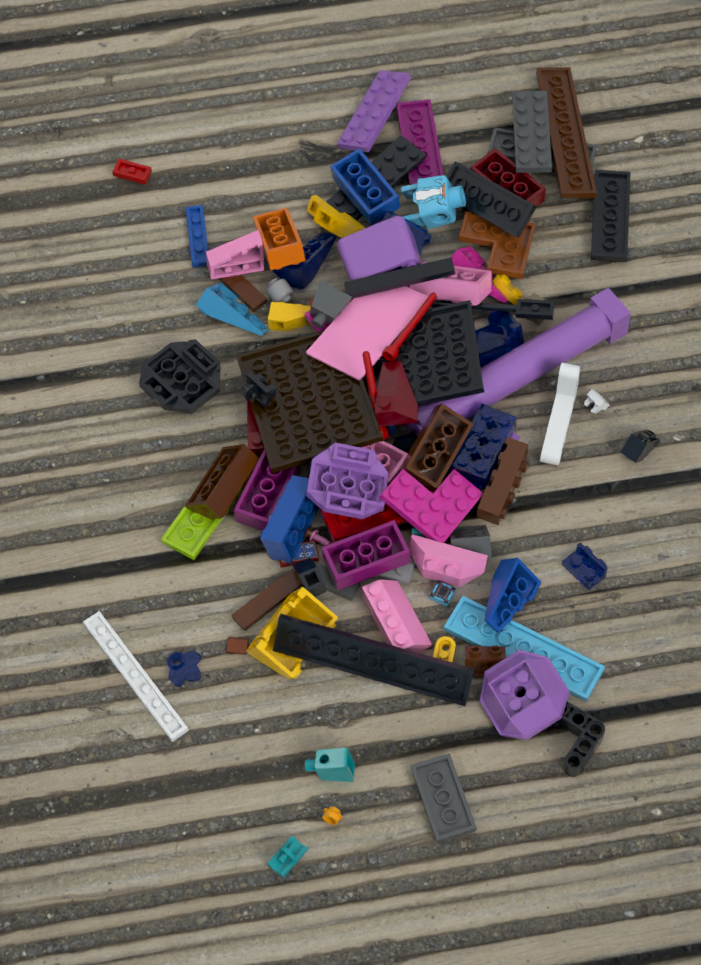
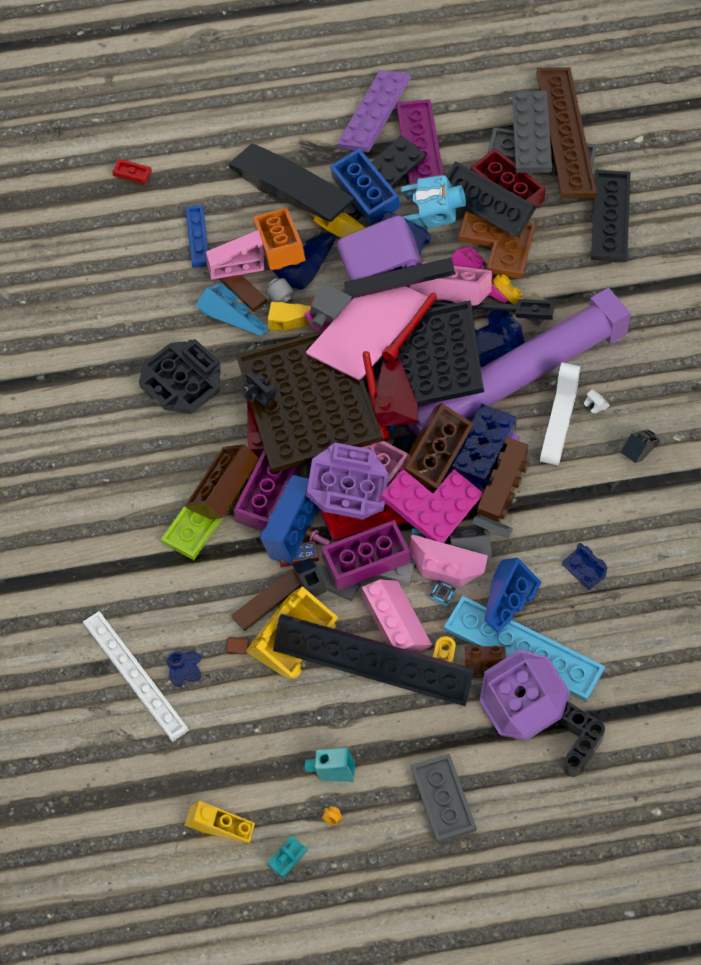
(218, 822): none -> yellow slope
(290, 182): none -> black slope
(492, 525): none -> dark grey tile

